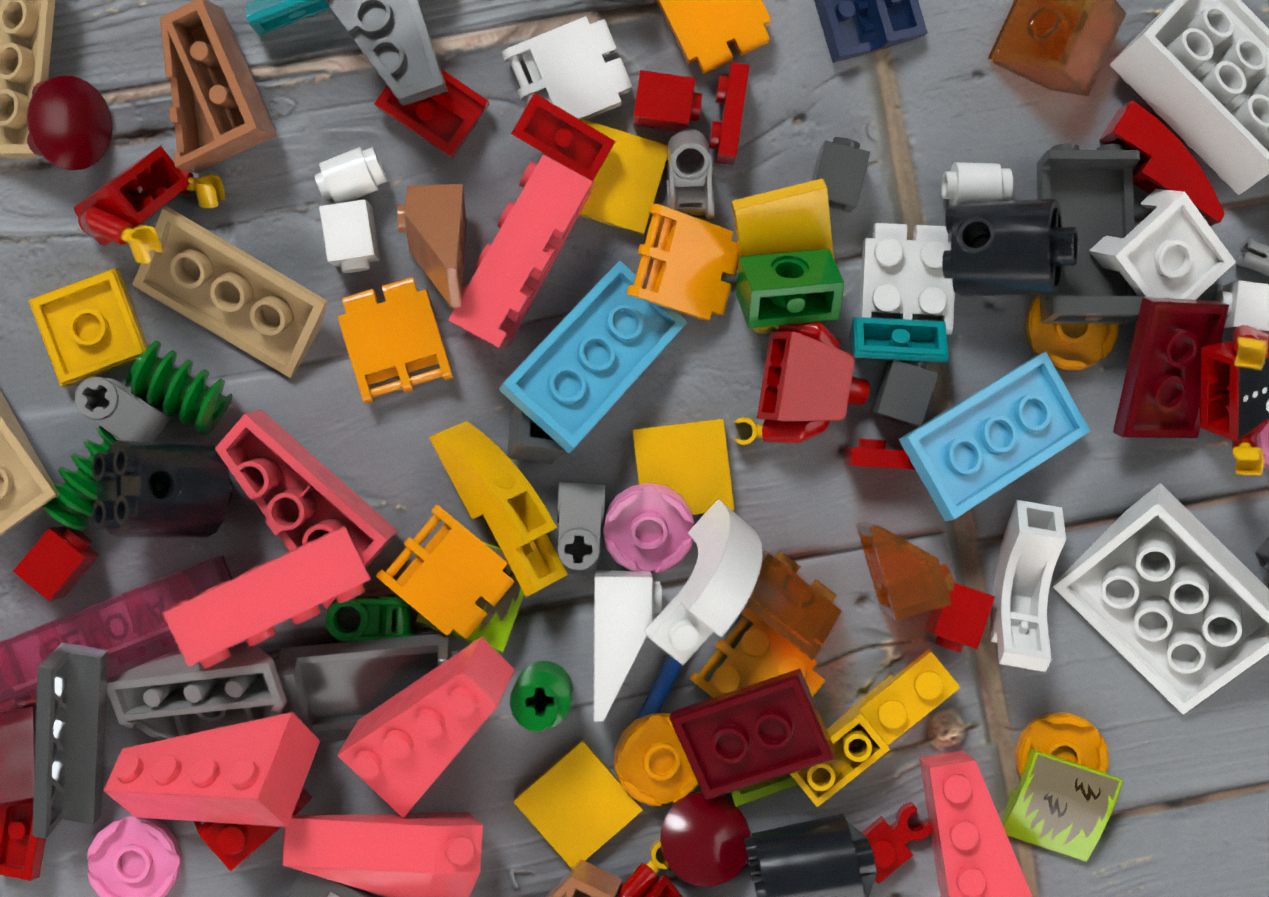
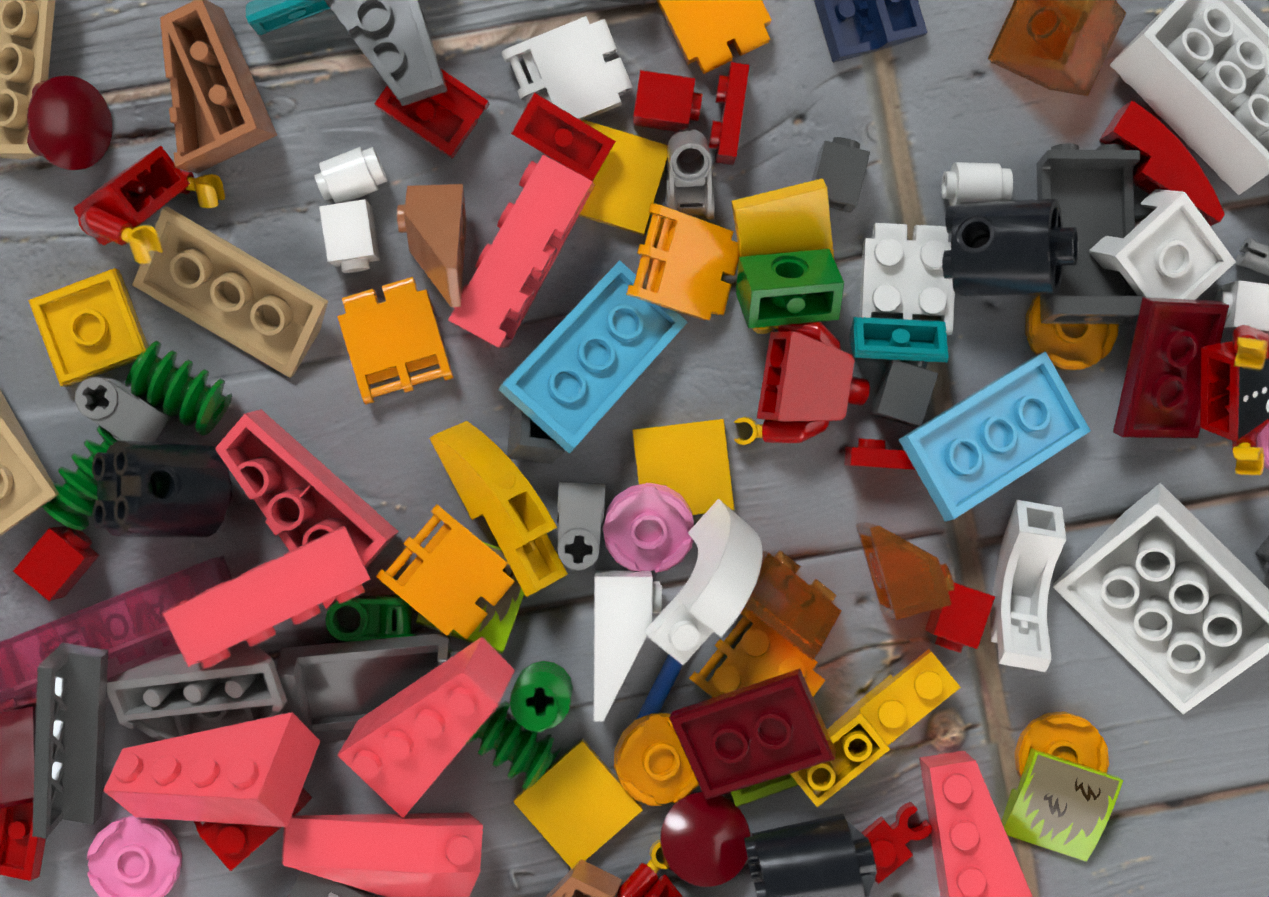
(515, 746): none -> green piece

